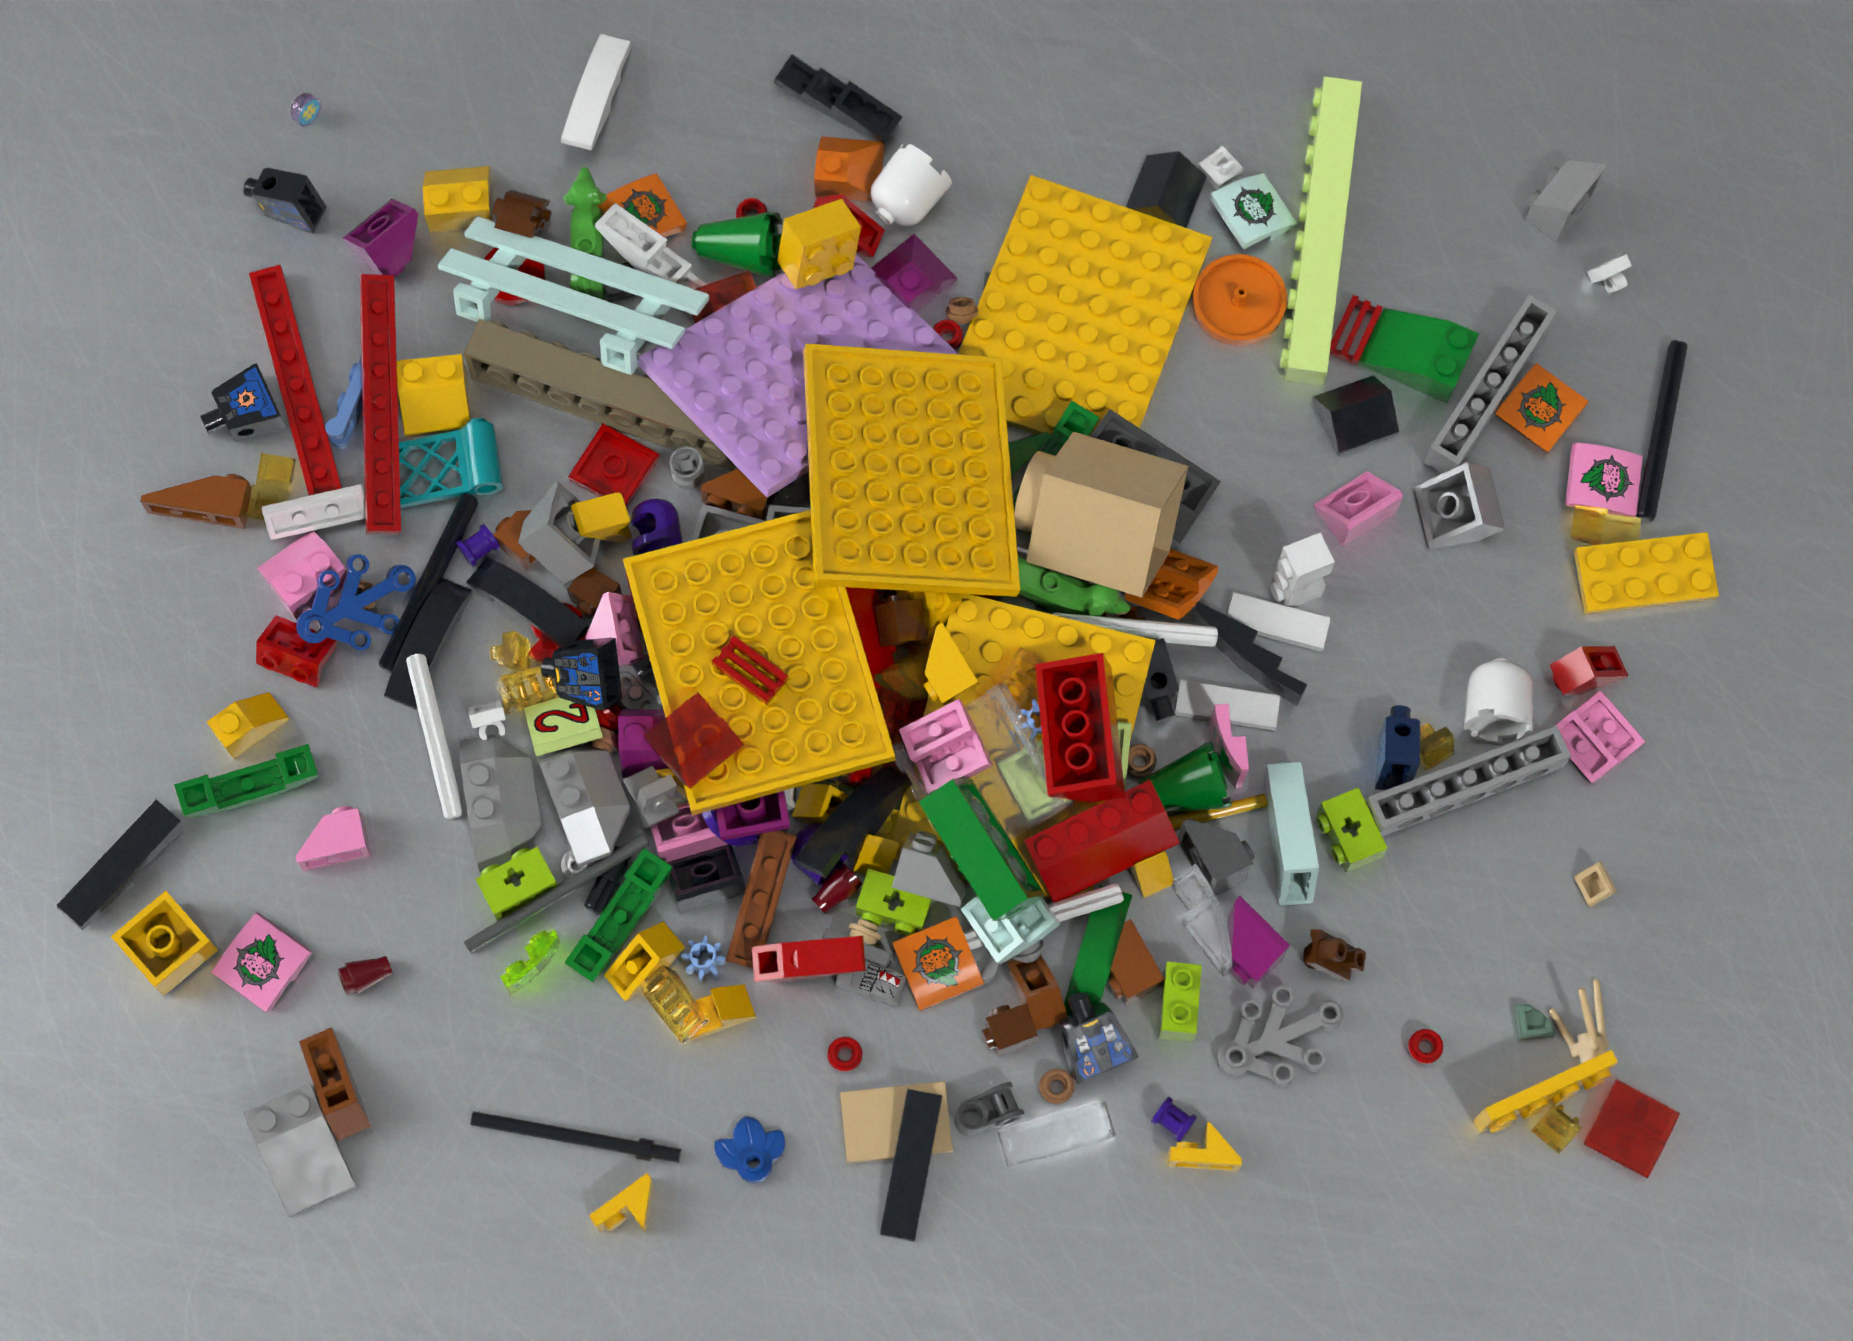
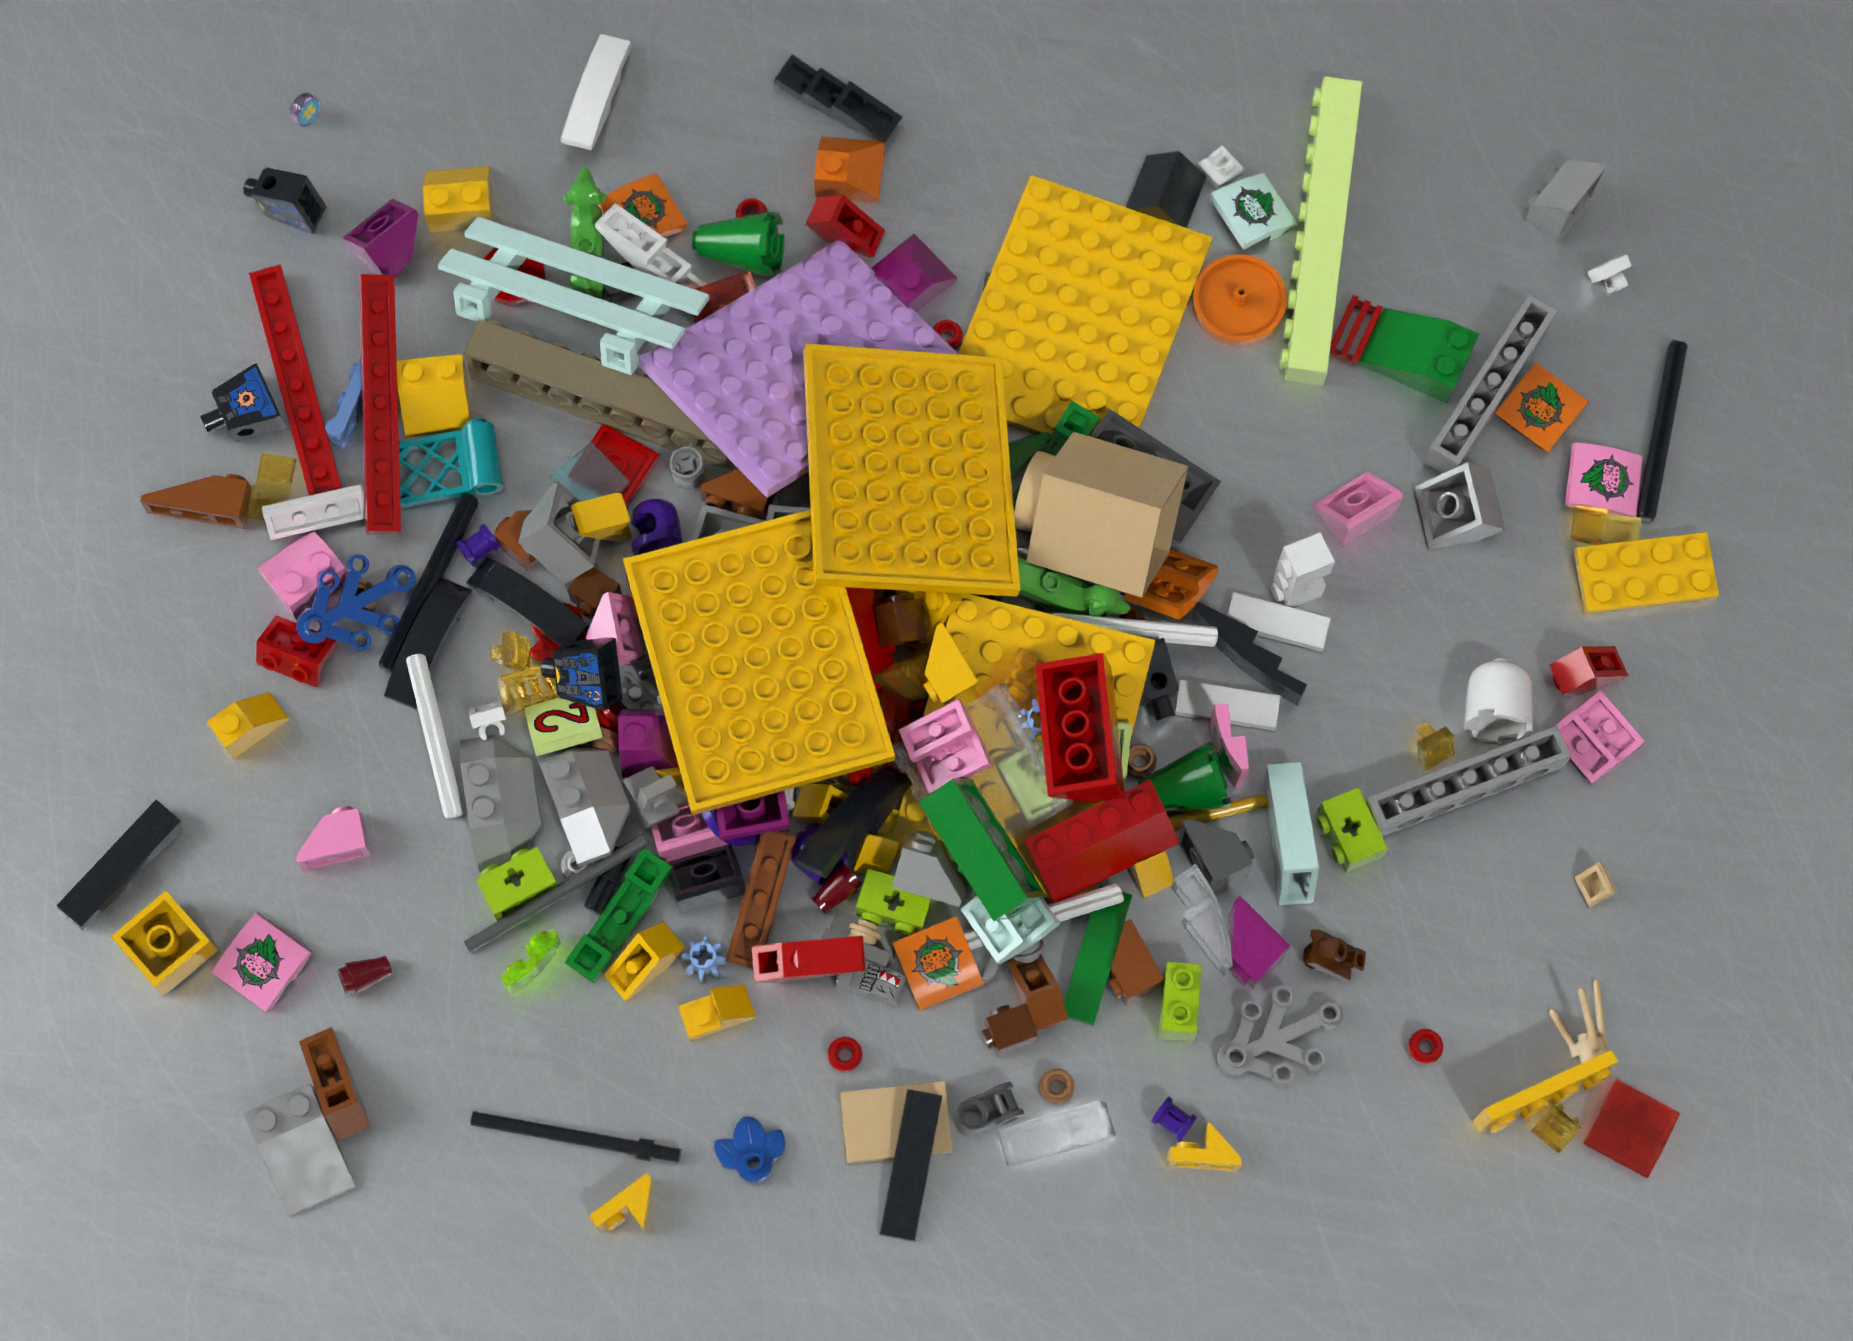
(247, 785): green slope -> none
(521, 213): reddish brown cylinder -> none
(590, 475): none -> clear light blue piece
(658, 988): clear yellow slope -> none
(693, 740): clear red slope -> none
(728, 653): red tile -> none
(818, 244): yellow brick -> none
(908, 187): white cylinder -> none
(961, 310): medium nougat plate -> none
(1093, 1039): torso -> none
(1358, 414): black slope -> none
(1397, 749): dark blue torso -> none
(1532, 1023): sand green tile -> none

